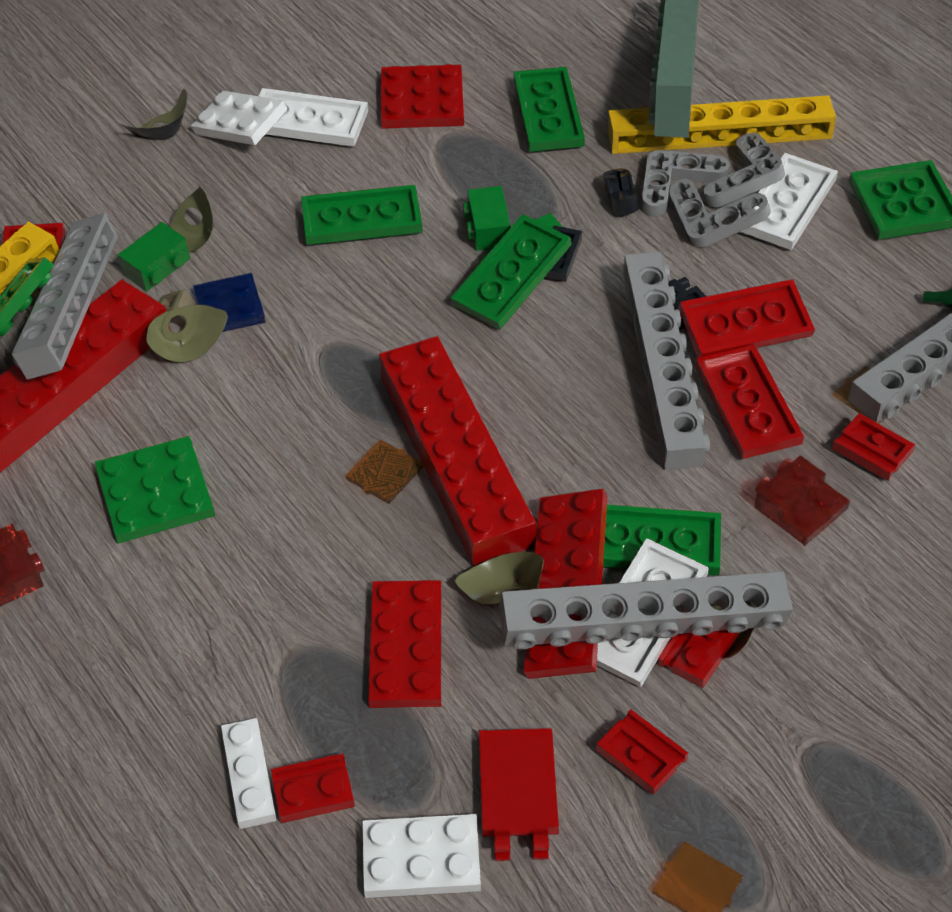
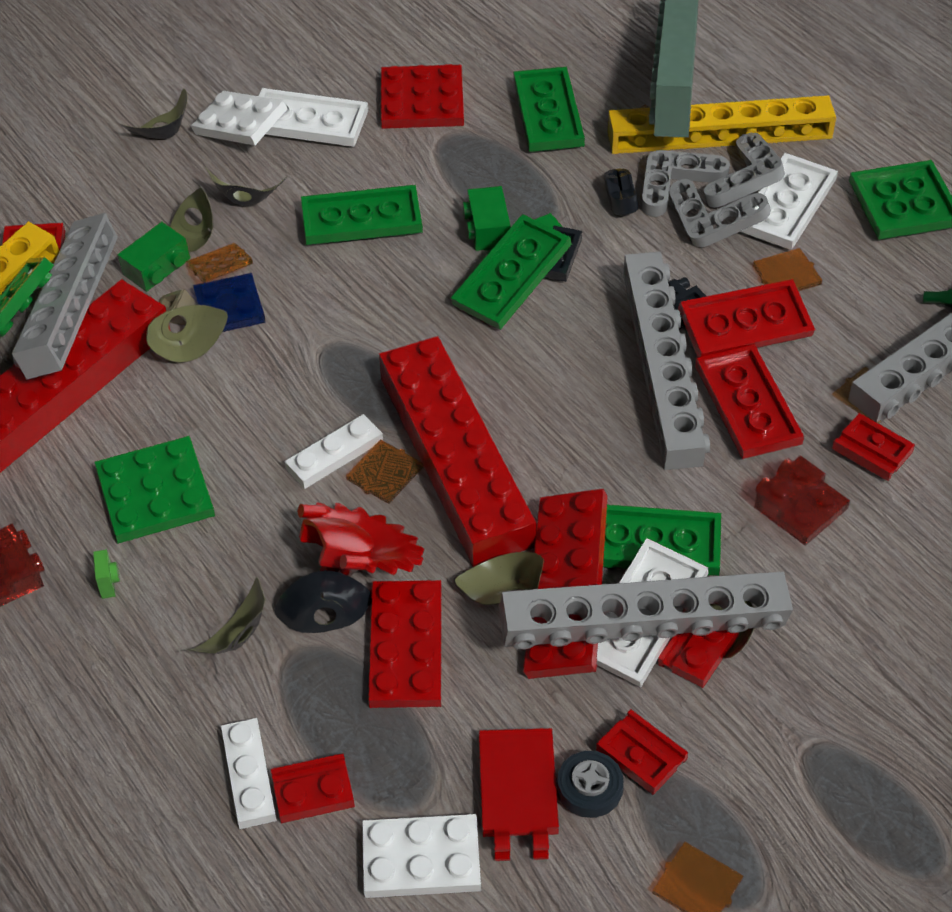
(105, 573): none -> bright green plate
(216, 271): none -> clear orange window
(240, 626): none -> olive piece
(242, 195): none -> black piece
(333, 451): none -> white plate
(340, 593): none -> black piece
(357, 540): none -> red piece
(580, 774): none -> black wheel
(788, 266): none -> clear orange piece

